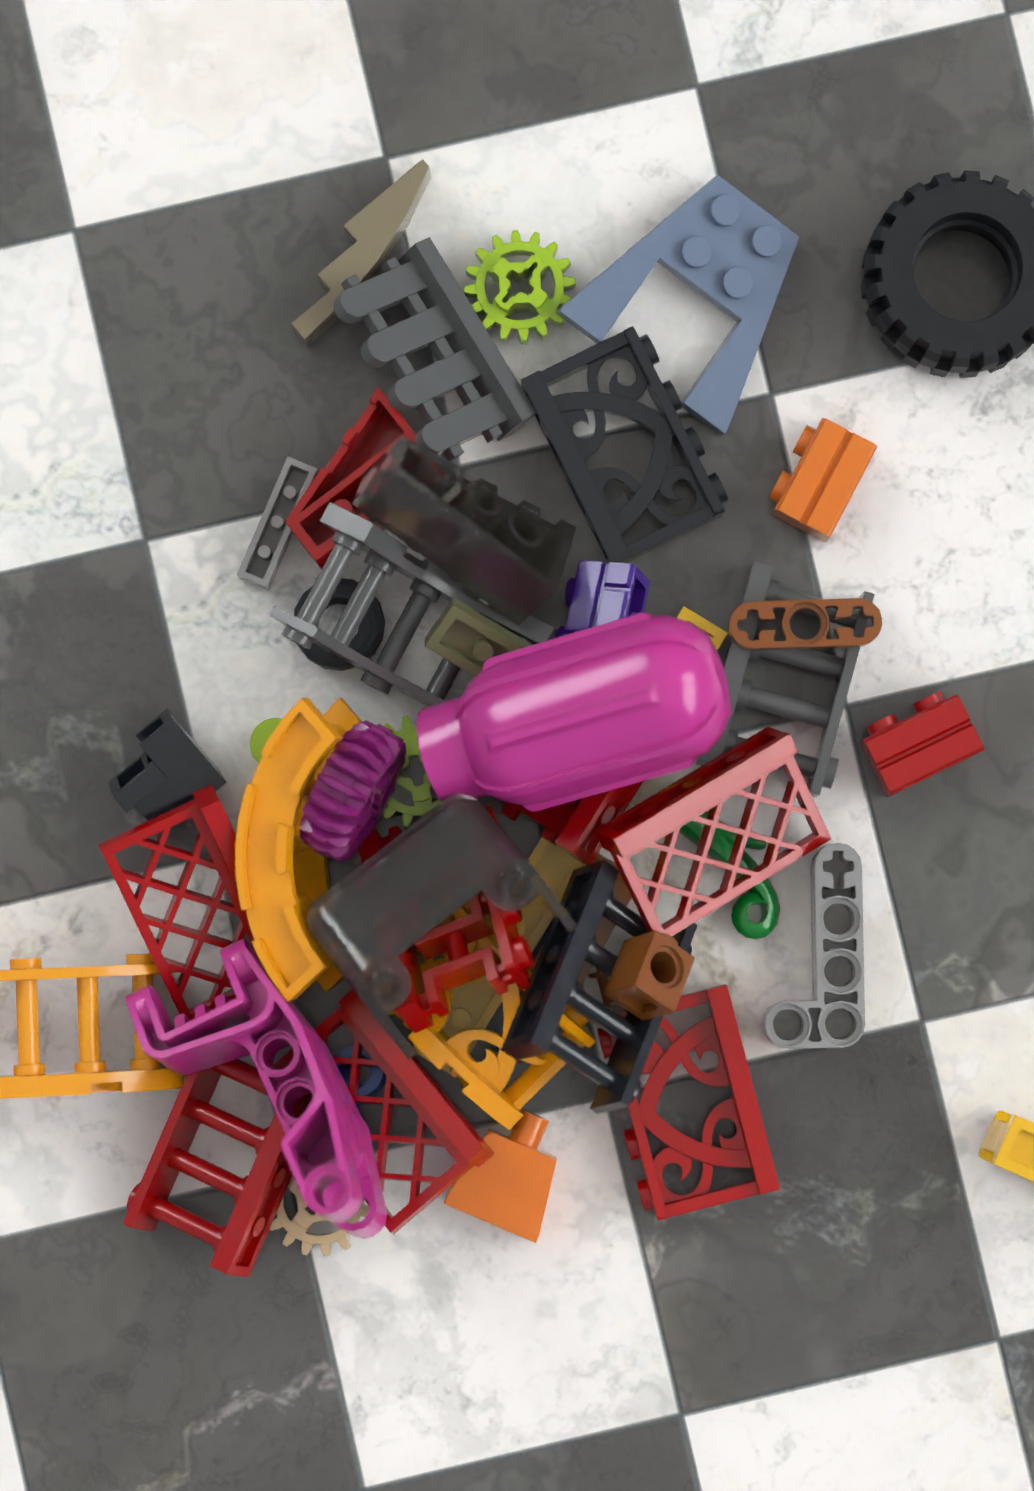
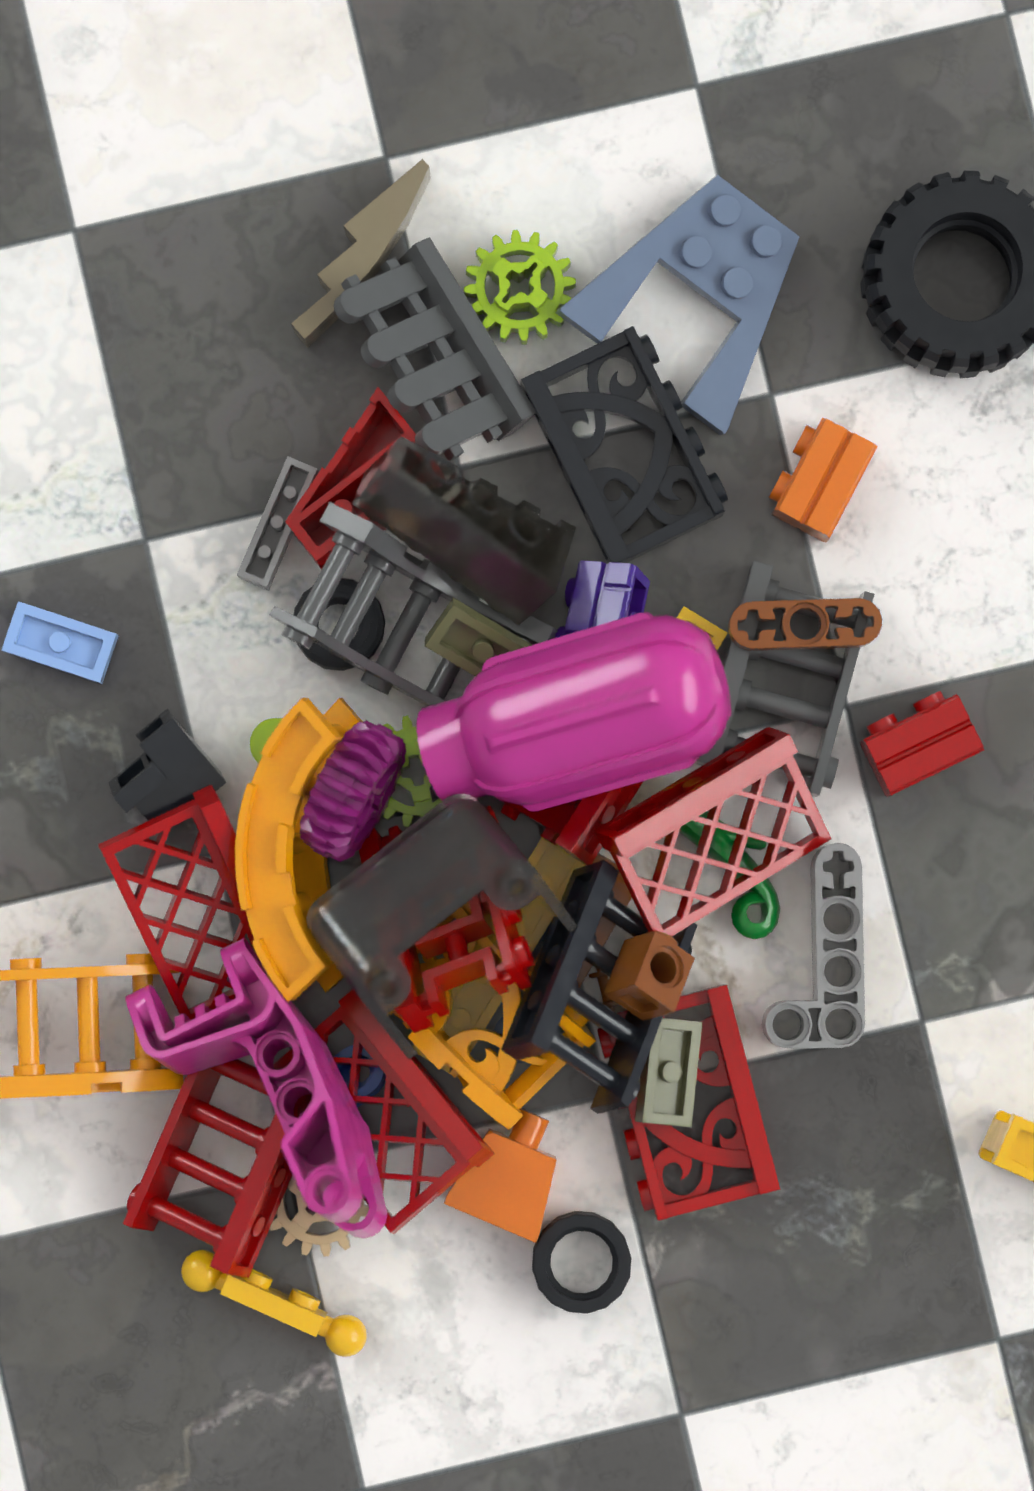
(60, 642): none -> light blue plate
(343, 1334): none -> yellow plate
(589, 1301): none -> black tyre
(670, 1075): none -> plate

